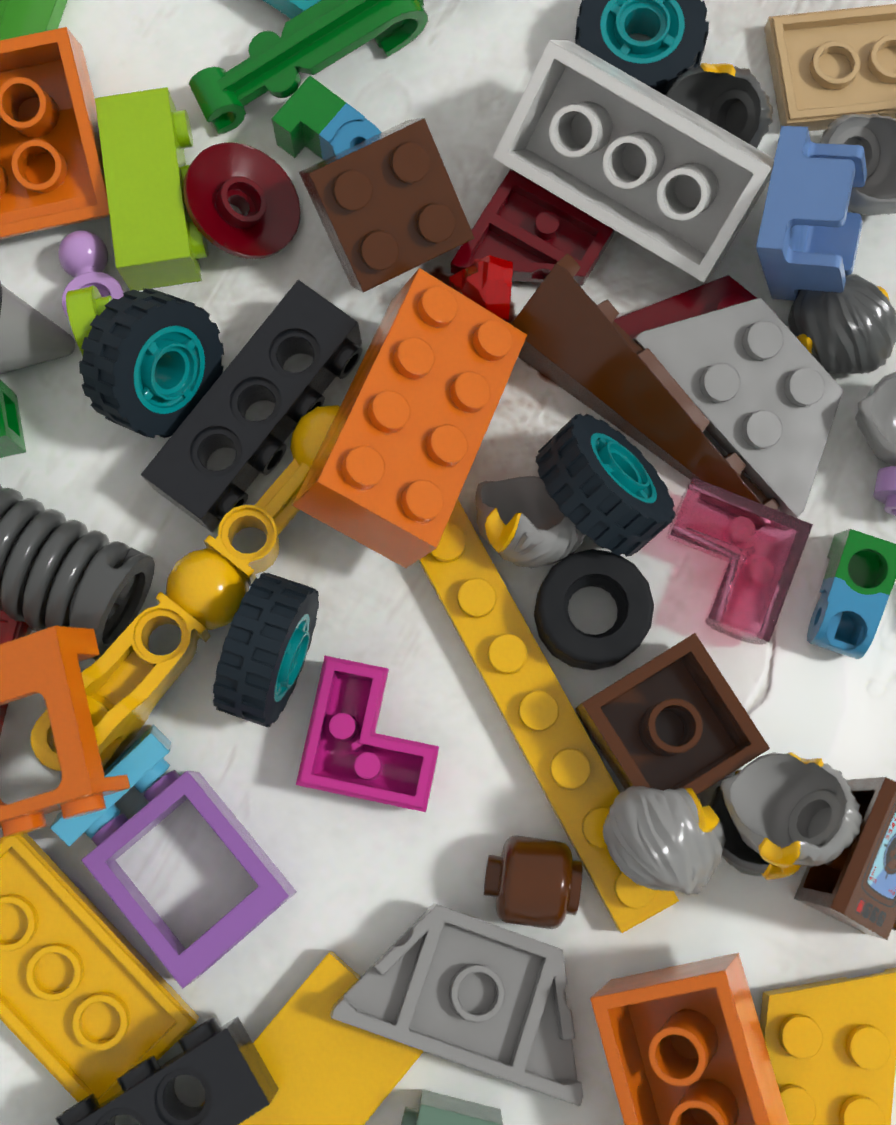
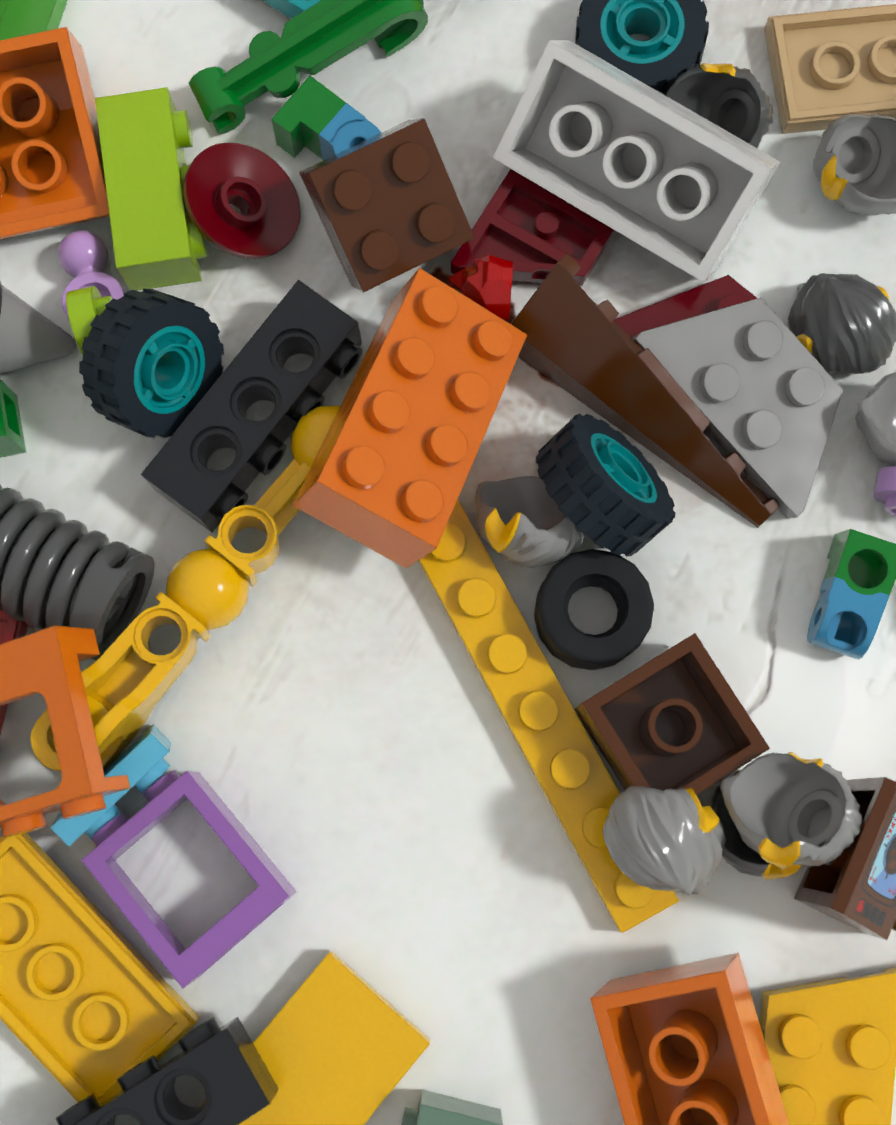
(265, 649): black wheel -> none
(347, 753): dark pink brick -> none
(474, 1000): light grey wing -> none
(534, 882): reddish brown head -> none
(759, 551): clear pink brick -> none
(805, 224): medium blue panel -> none

